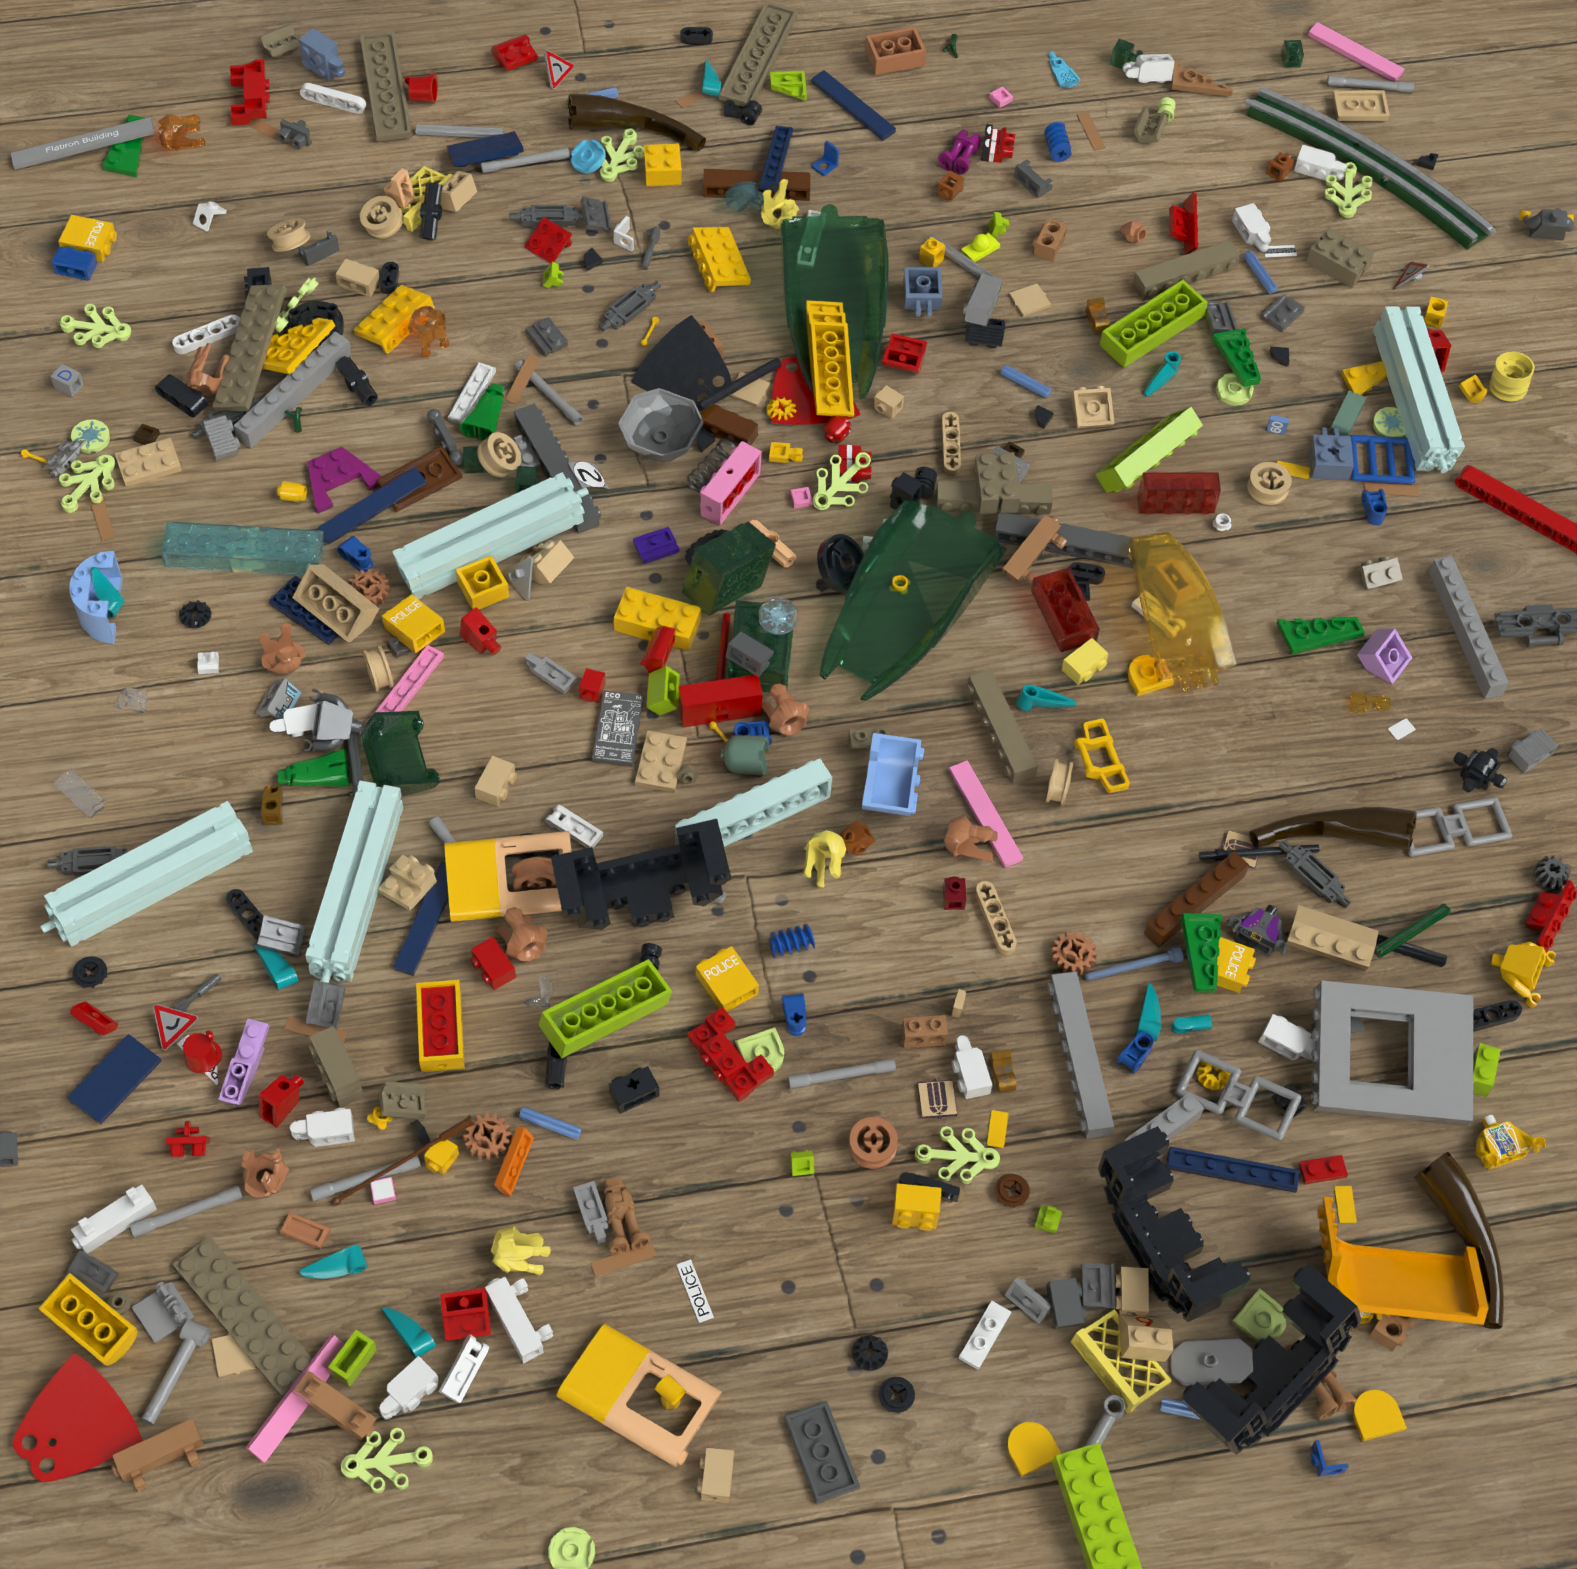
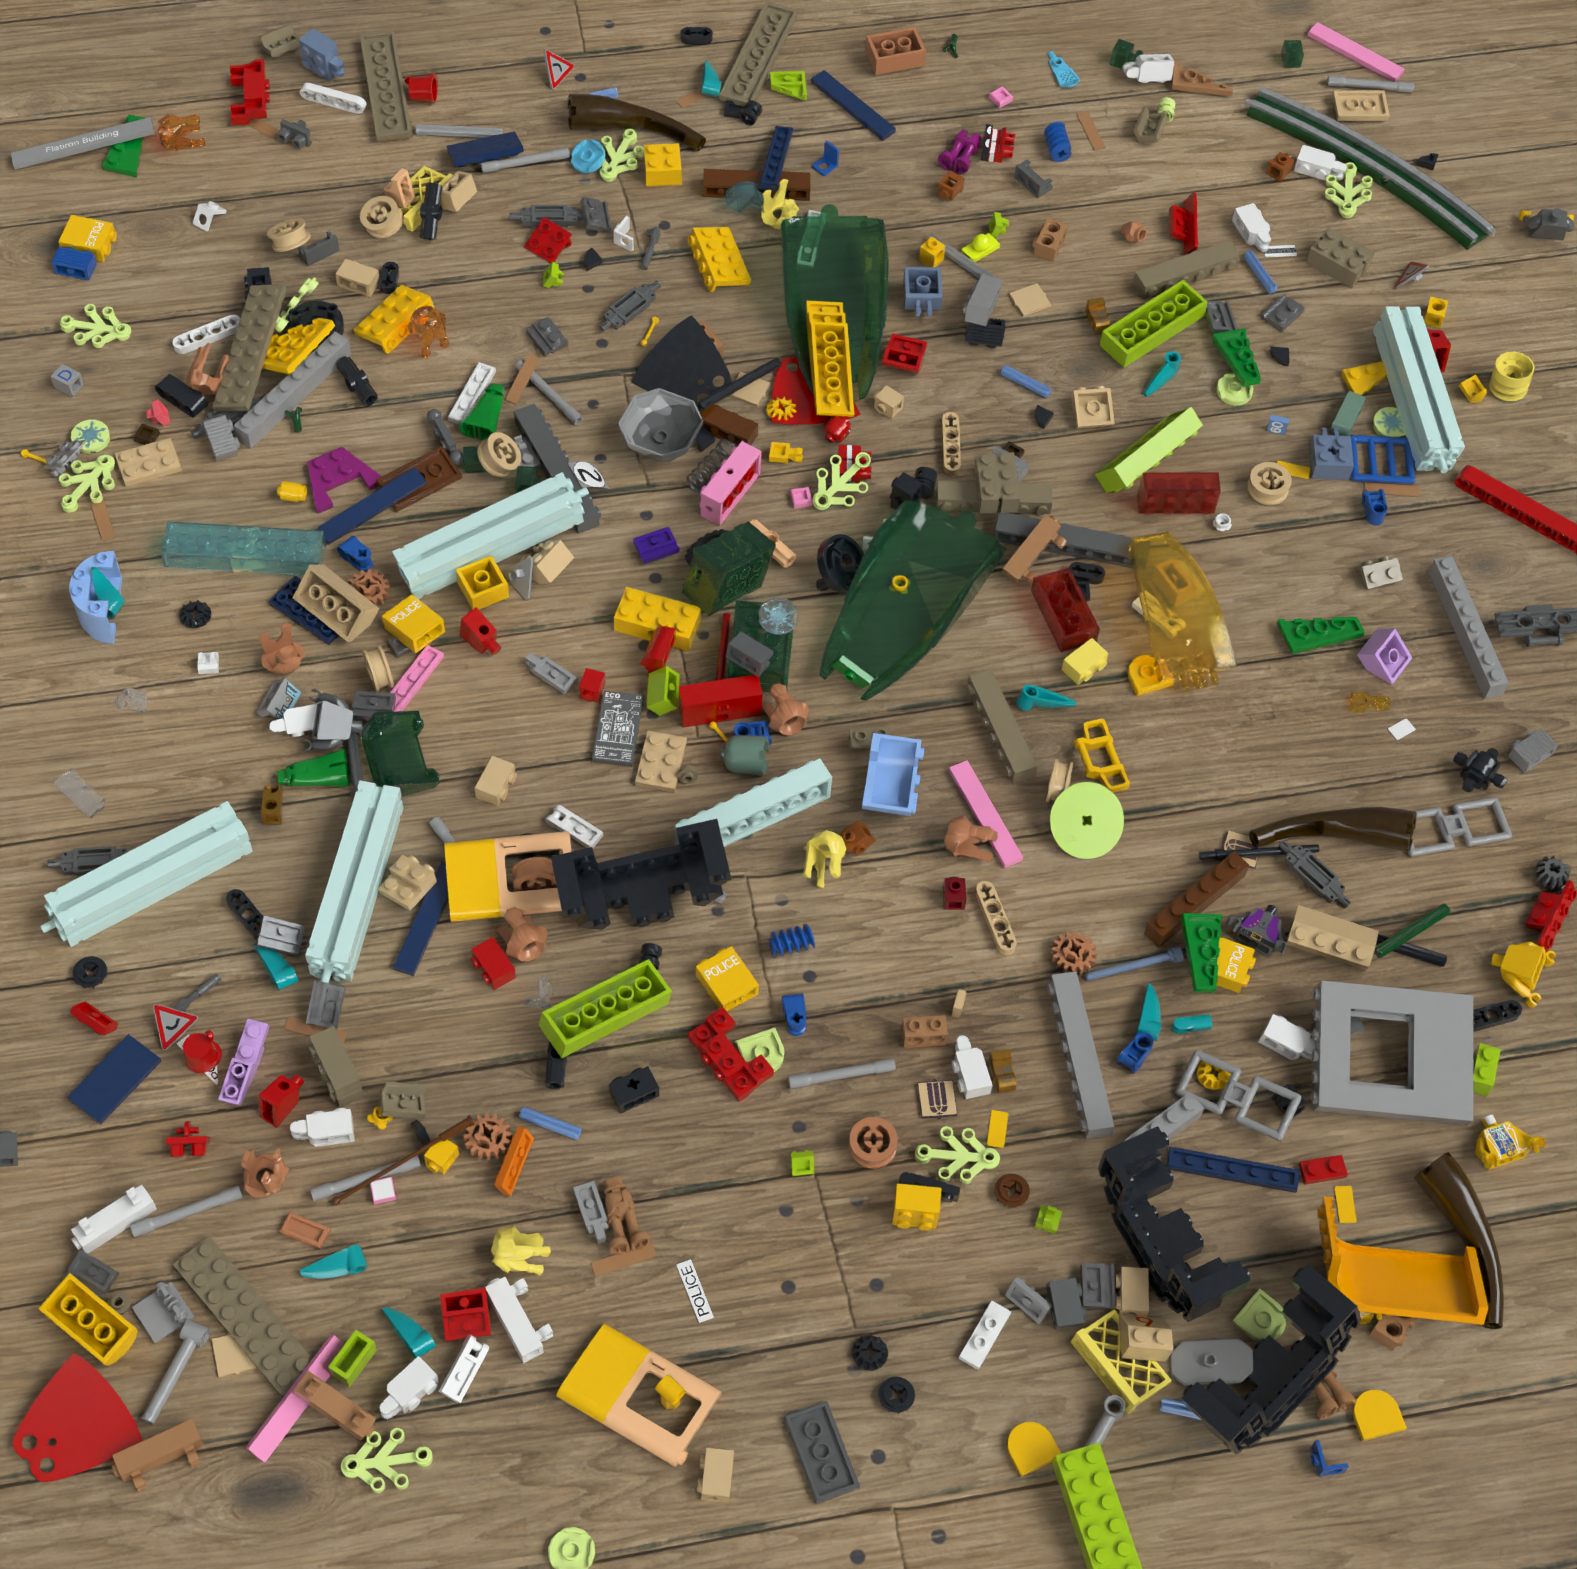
(158, 413): none -> coral tile
(368, 703): none -> flat silver plate
(440, 1025): brick -> none
(514, 52): red brick -> none
(852, 672): none -> green plate
(1087, 820): none -> piece

